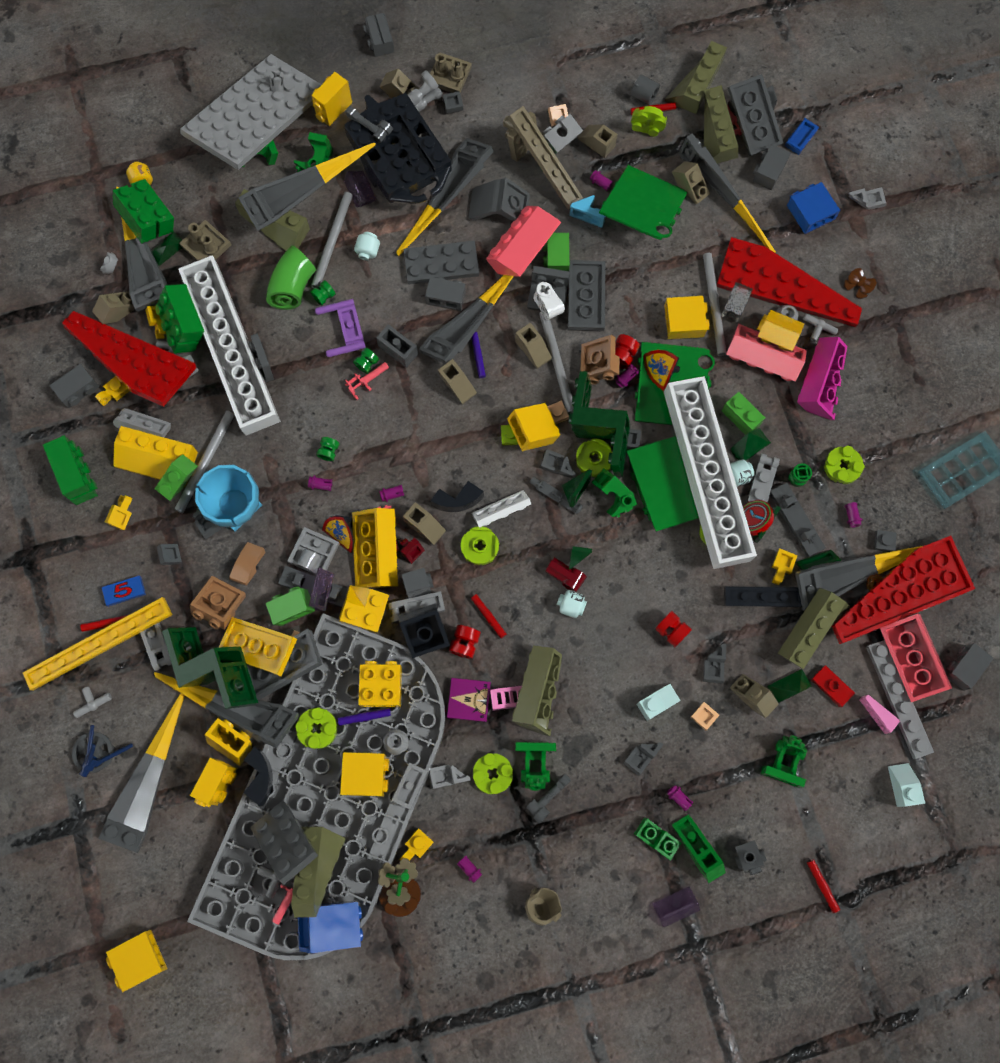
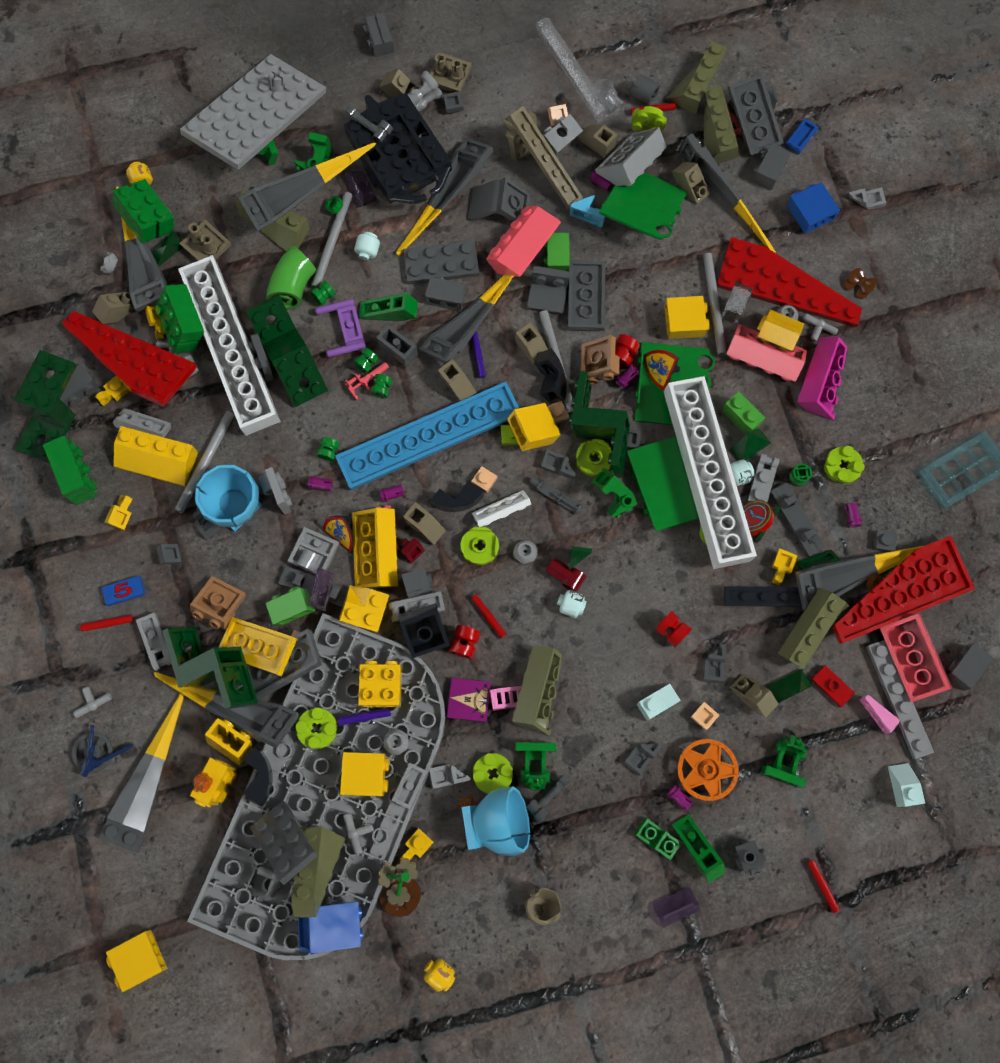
(42, 401): none -> dark green bracket
(97, 643): yellow tile -> none
(176, 477): bright green brick -> none
(202, 782): none -> clear orange plate
(246, 563): medium nougat slope -> none
(273, 484): none -> light grey plate
(284, 905): coral piece -> none
(286, 350): none -> dark green bracket
(331, 98): yellow brick -> none
(334, 205): none -> green tile
(353, 833): none -> light grey piece
(381, 386): none -> green wheel
(389, 308): none -> green slope
(427, 436): none -> dark azure plate
(439, 975): none -> yellow head
(465, 801): none -> clear orange plate
(469, 869): magenta pin -> none
(484, 479): none -> light nougat plate
(496, 820): none -> medium azure plate
(523, 557): none -> light grey plate
(548, 301): white piece -> none
(554, 382): none -> black brick
(575, 487): dark green slope -> none
(597, 96): none -> clear piece
(632, 157): none -> light grey slope
(707, 769): none -> orange wheel

